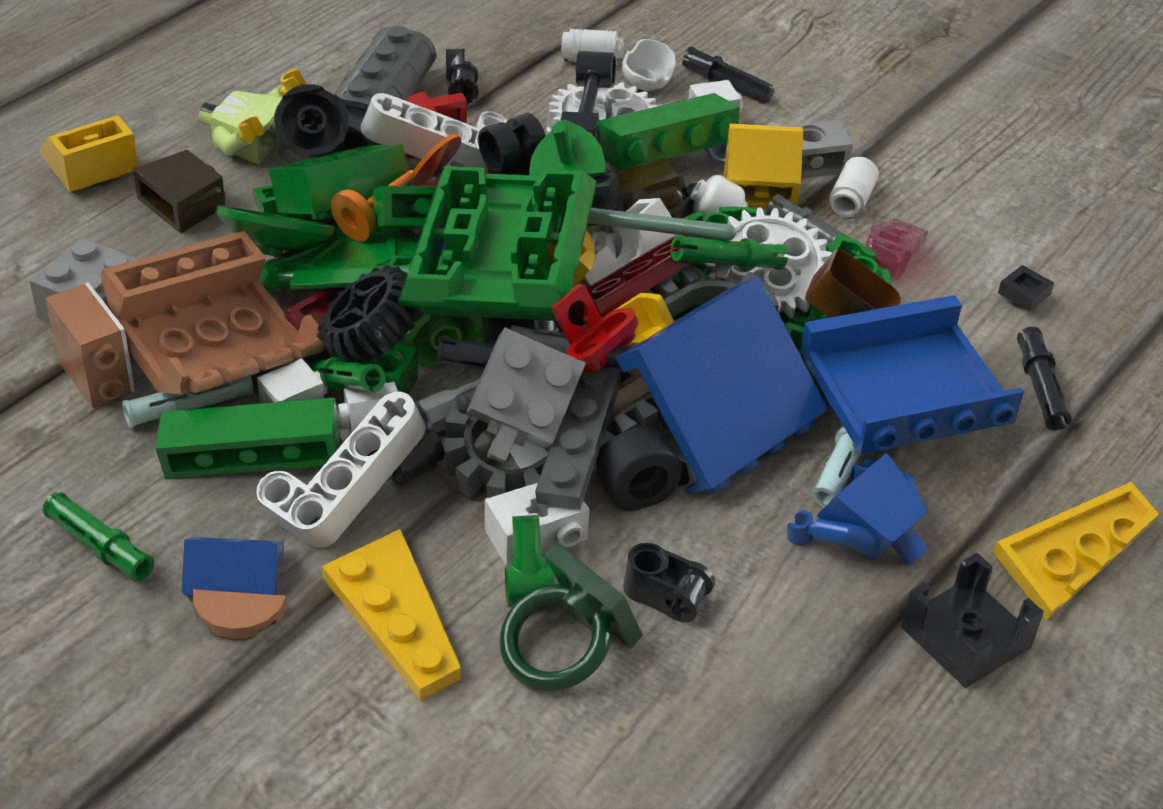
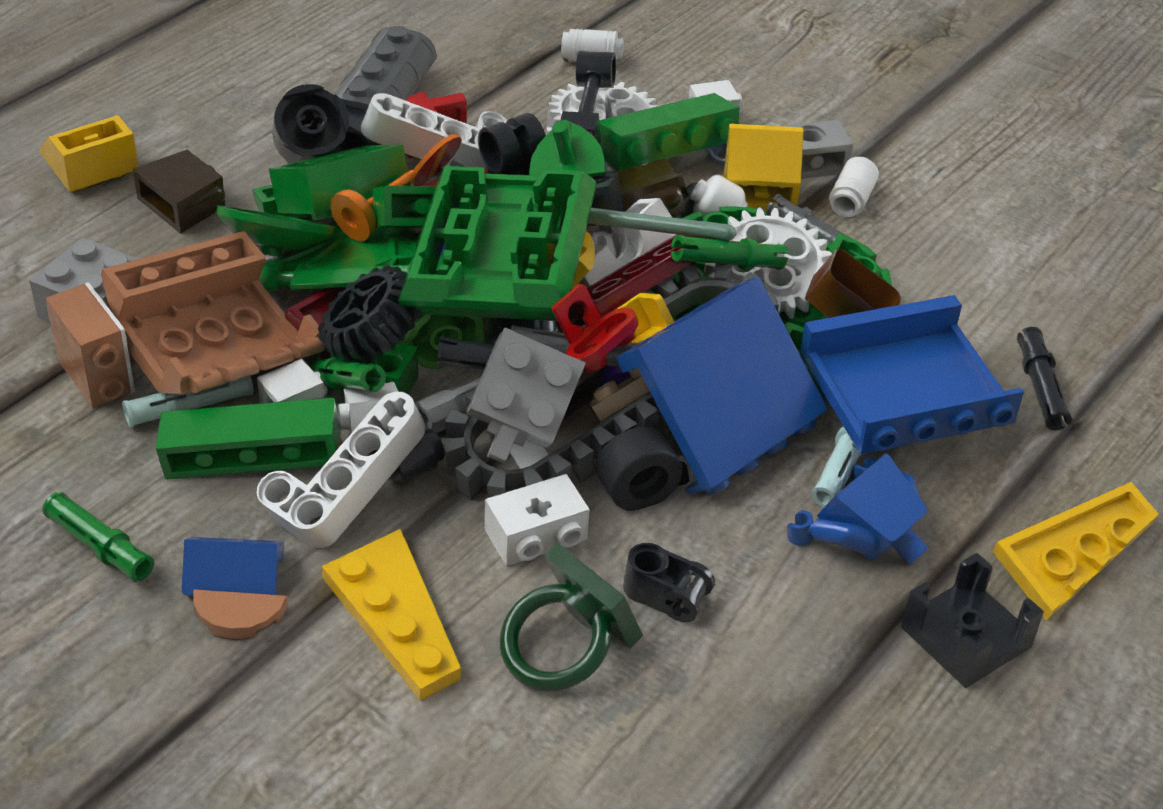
(245, 120): yellowish green torso -> none
(461, 75): black connector -> none
(527, 567): green pin -> none
(578, 440): dark grey plate -> none
(649, 65): white hair -> none
(718, 70): black axle -> none
(894, 244): clear pink plate -> none
(1025, 287): black plate -> none

